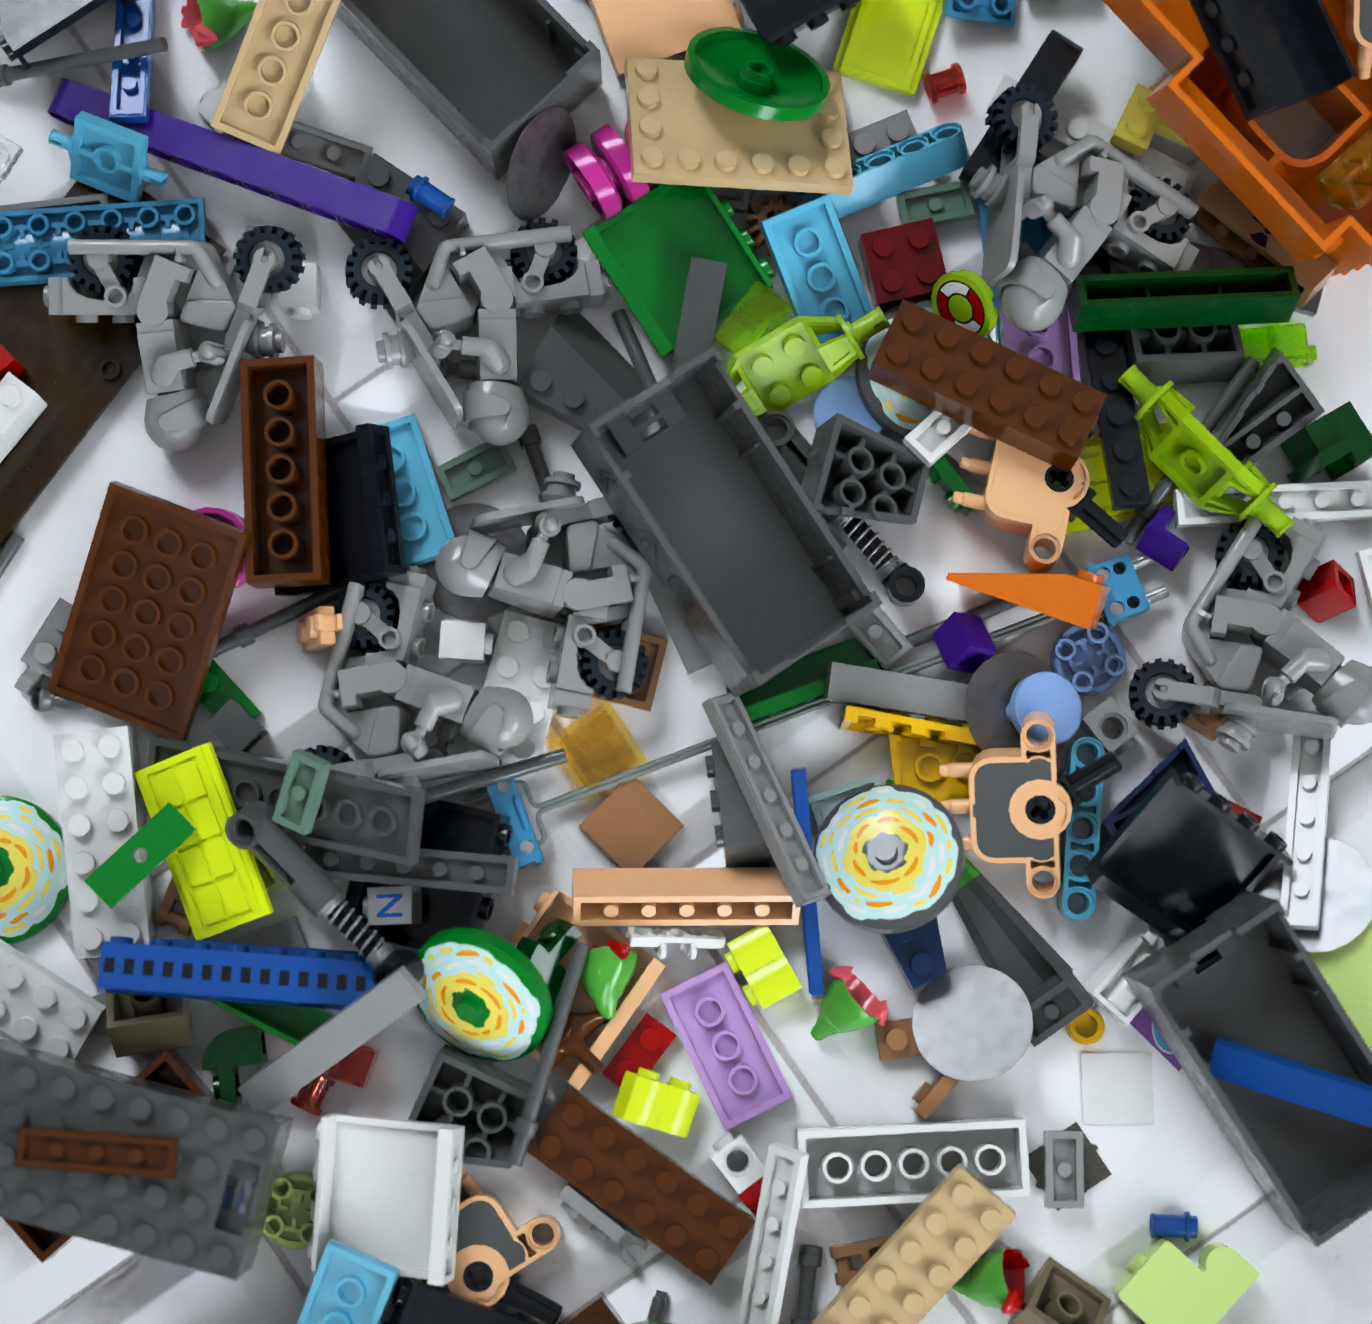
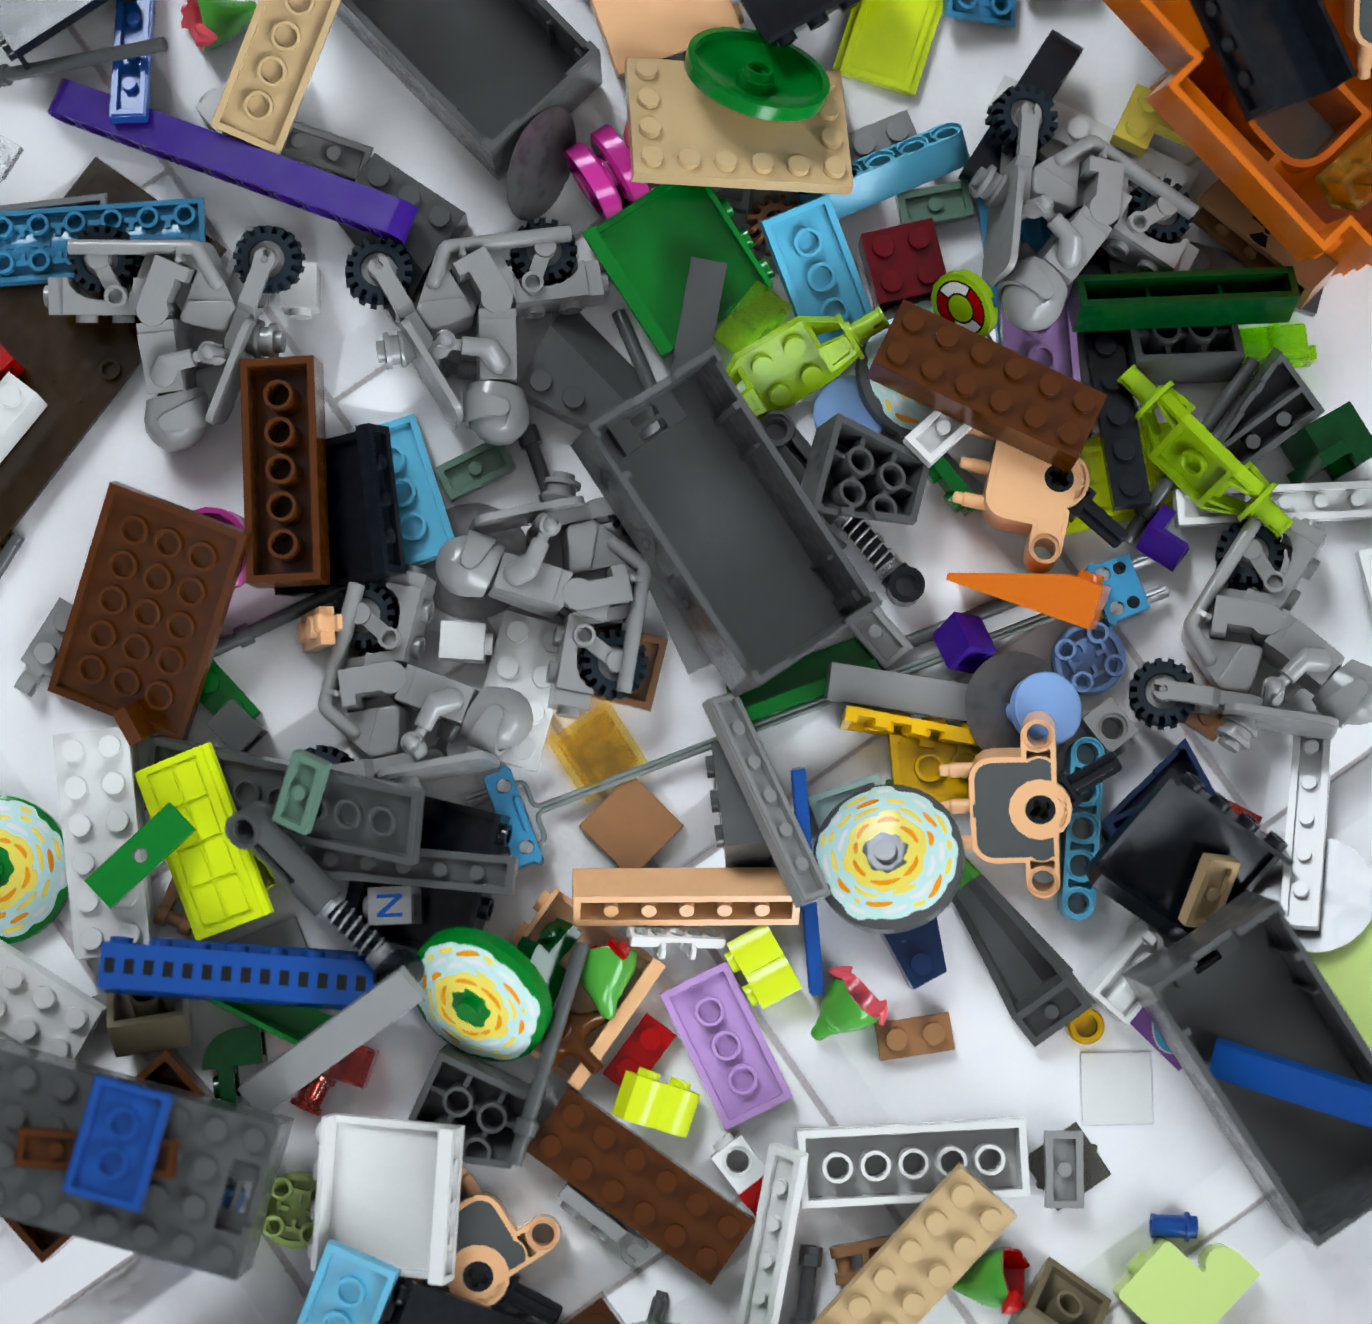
(44, 700): flat silver piece -> none
(108, 157): medium azure plate -> none
(118, 1143): none -> blue tile
(134, 723): none -> reddish brown tile
(430, 196): blue pin -> none
(495, 776): dark grey bar -> none
(930, 1096): medium nougat plate -> none
(944, 83): clear red bush -> none
(972, 1023): sticker -> none
(1209, 888): none -> tan plate
(1327, 592): red panel -> none

